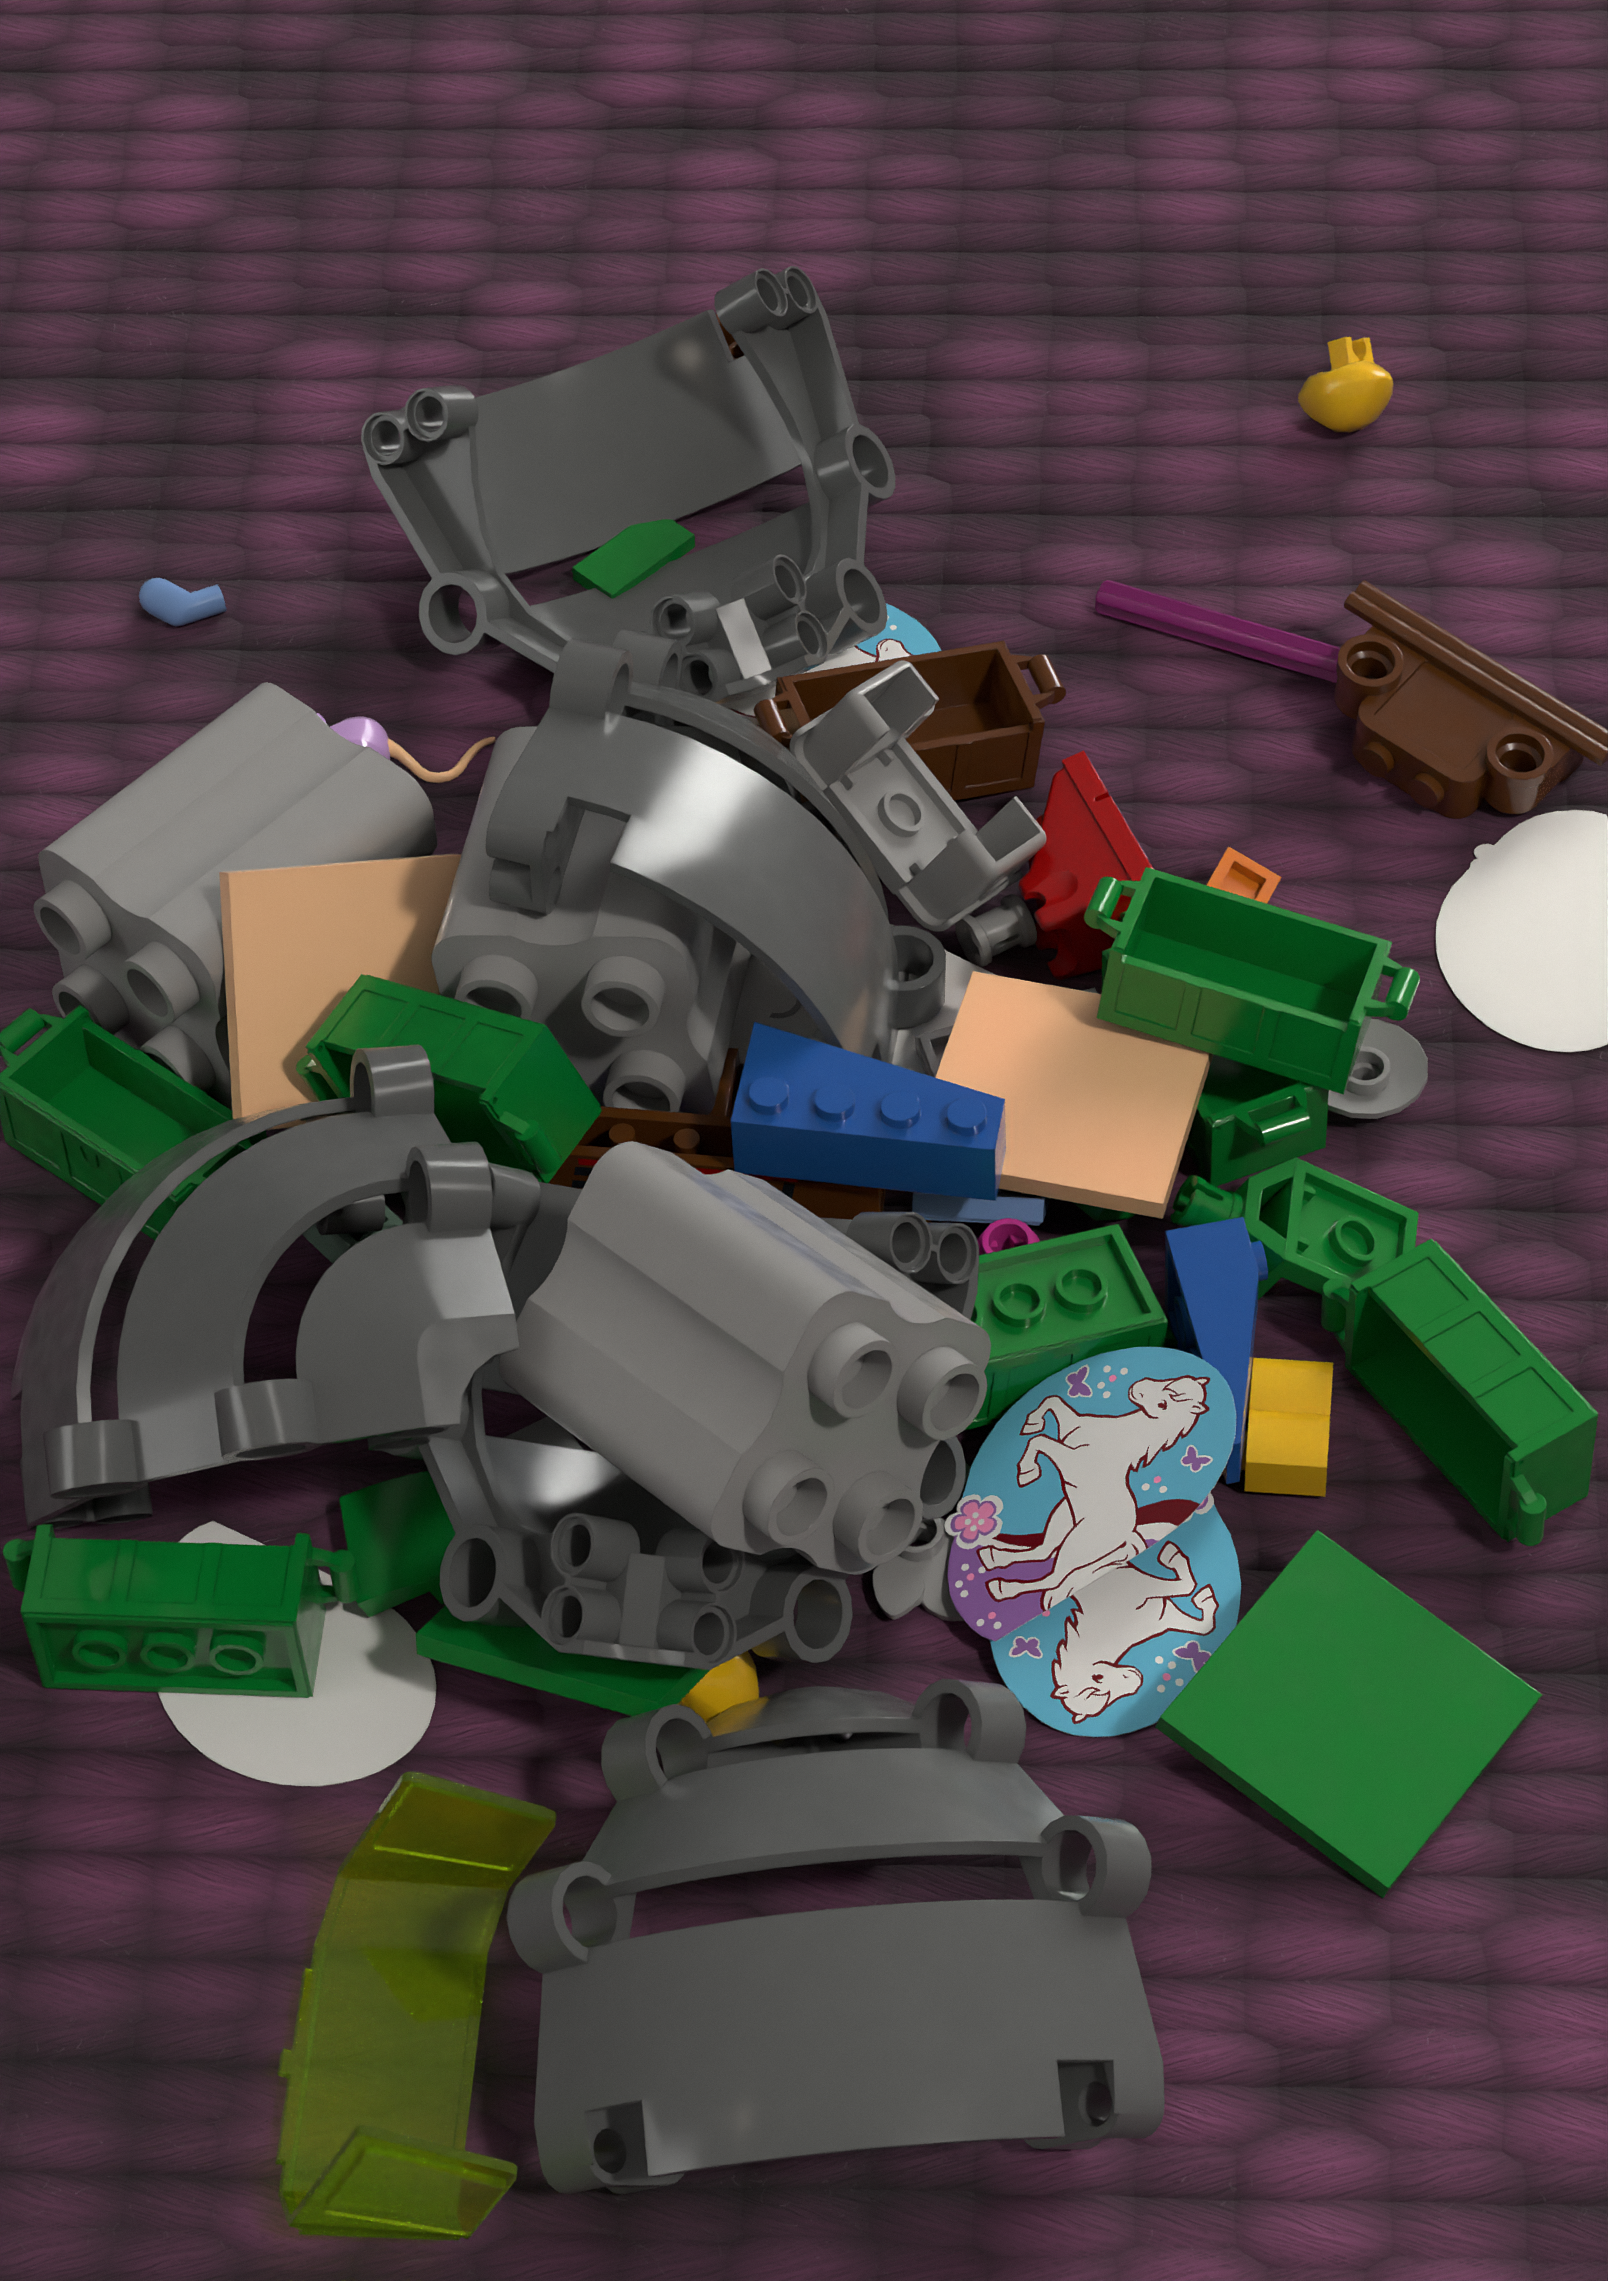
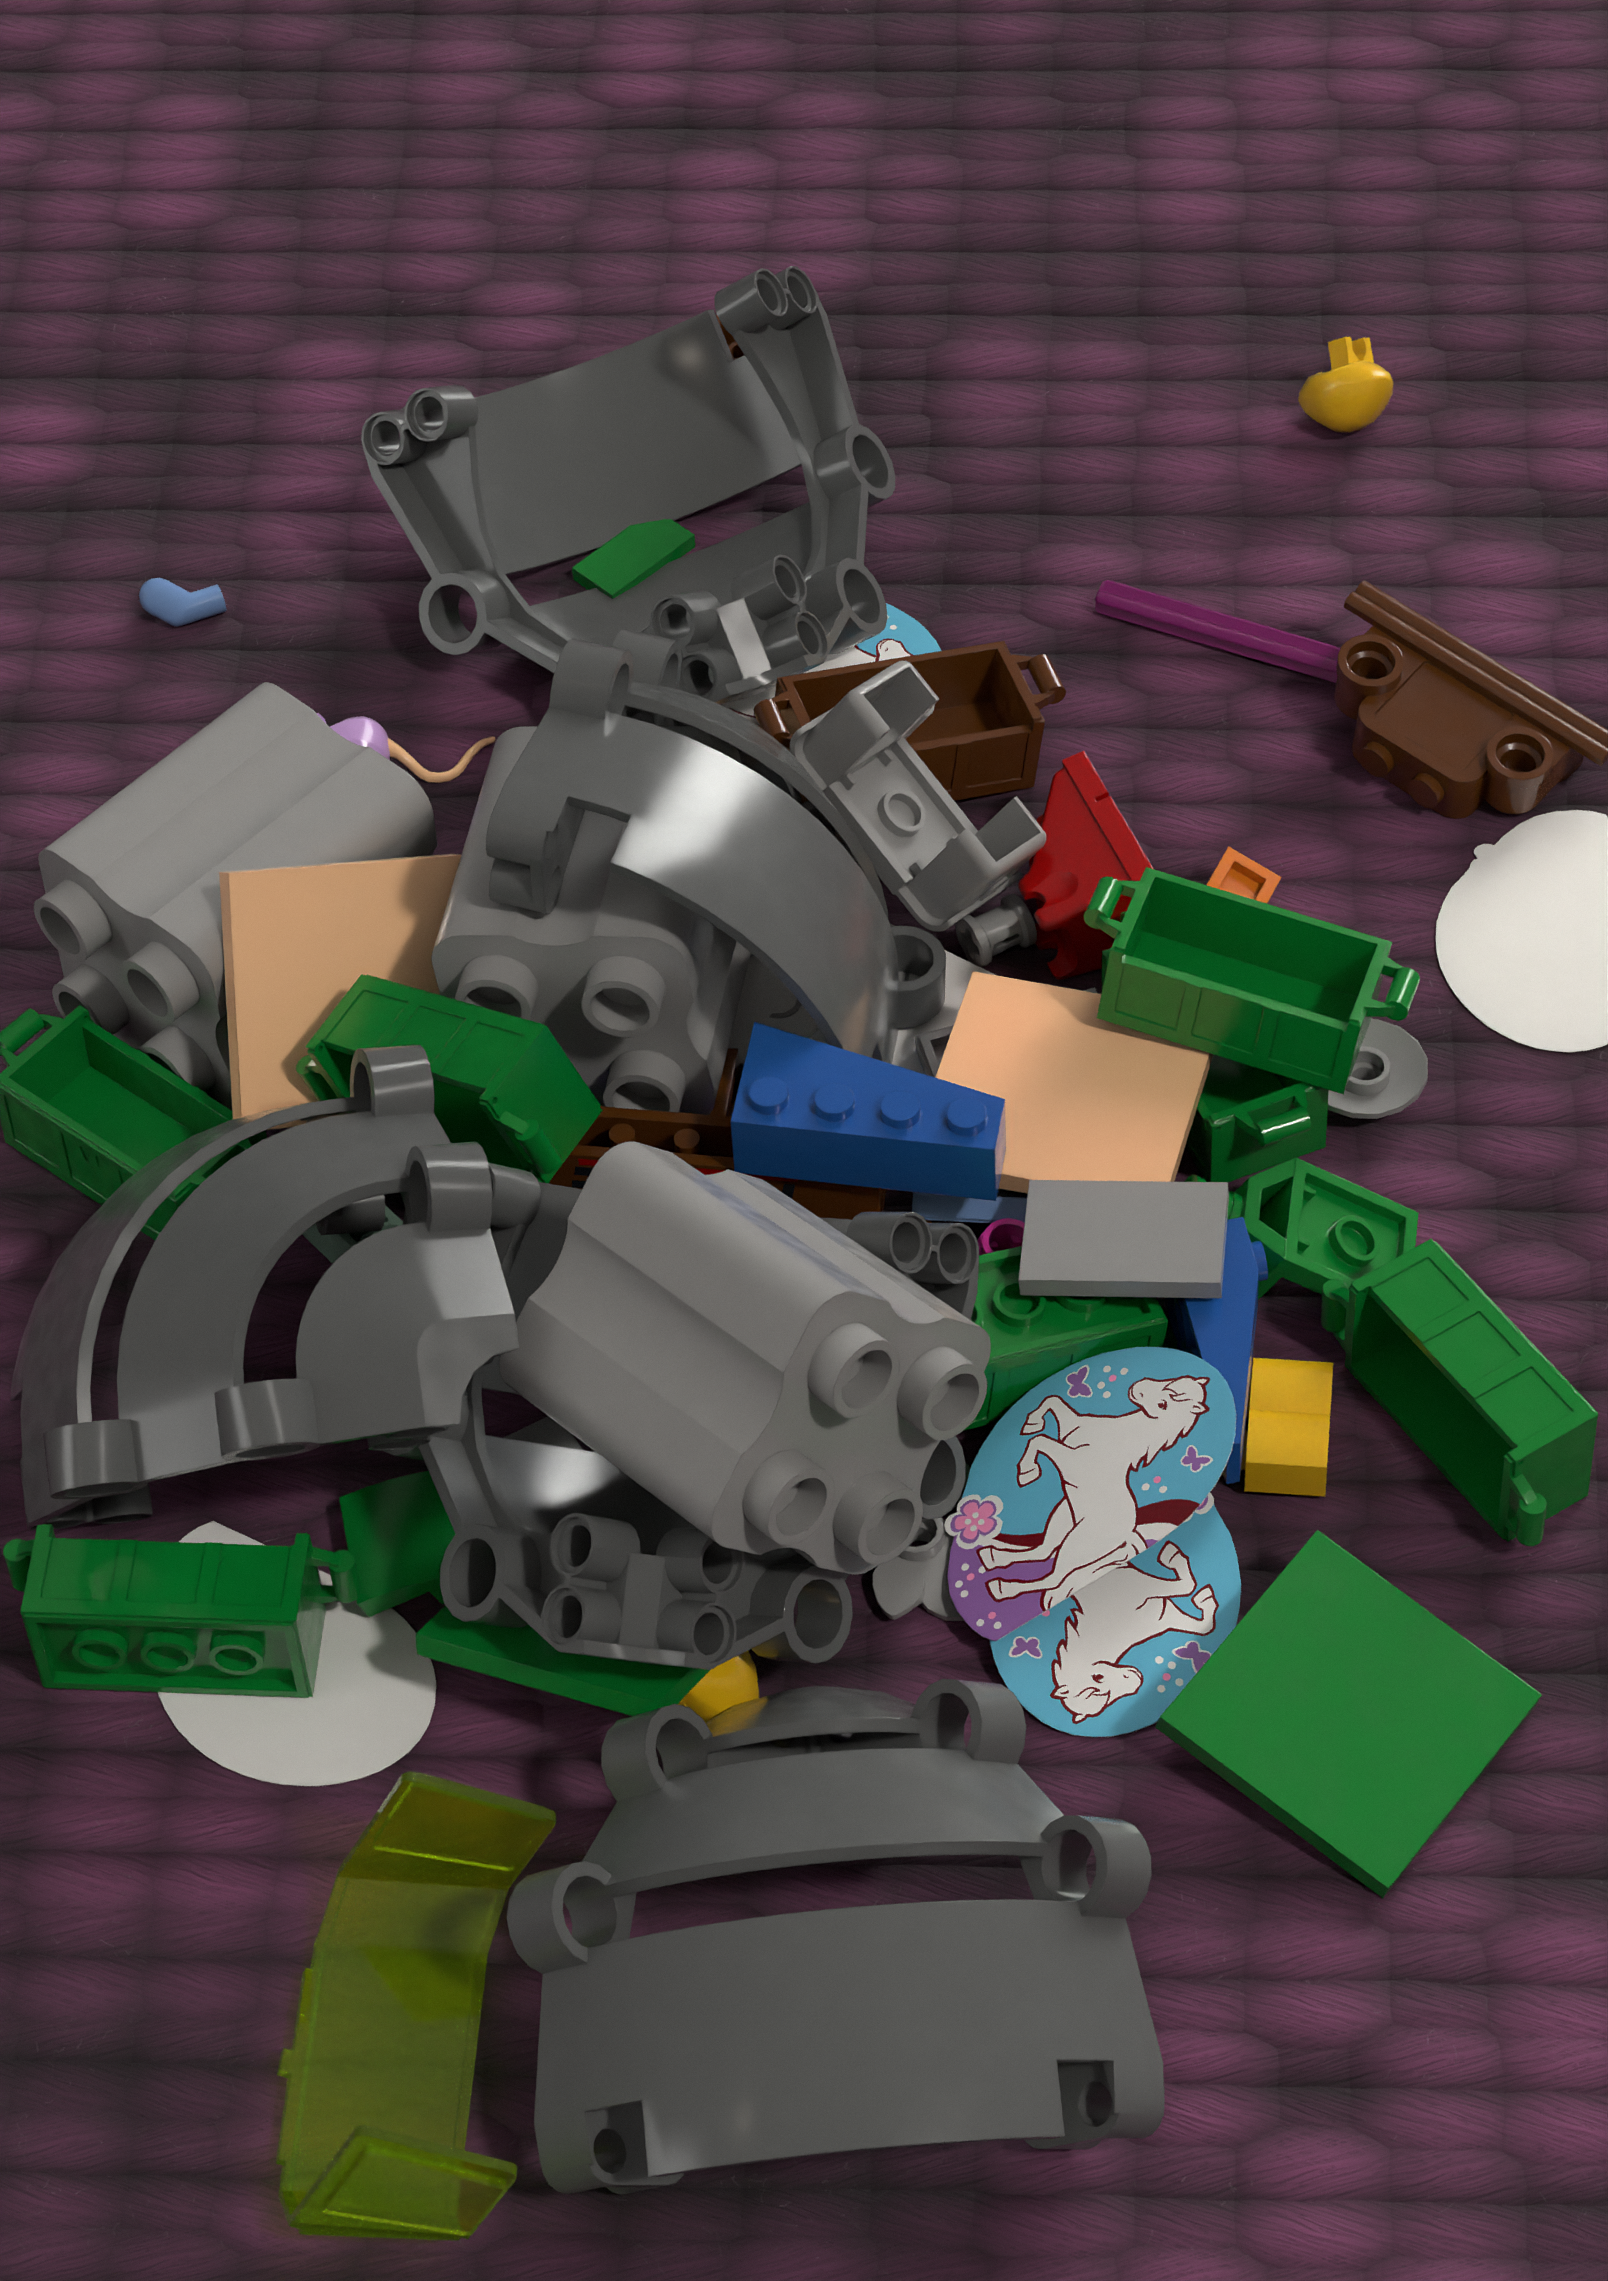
(1124, 1239): none -> light grey tile

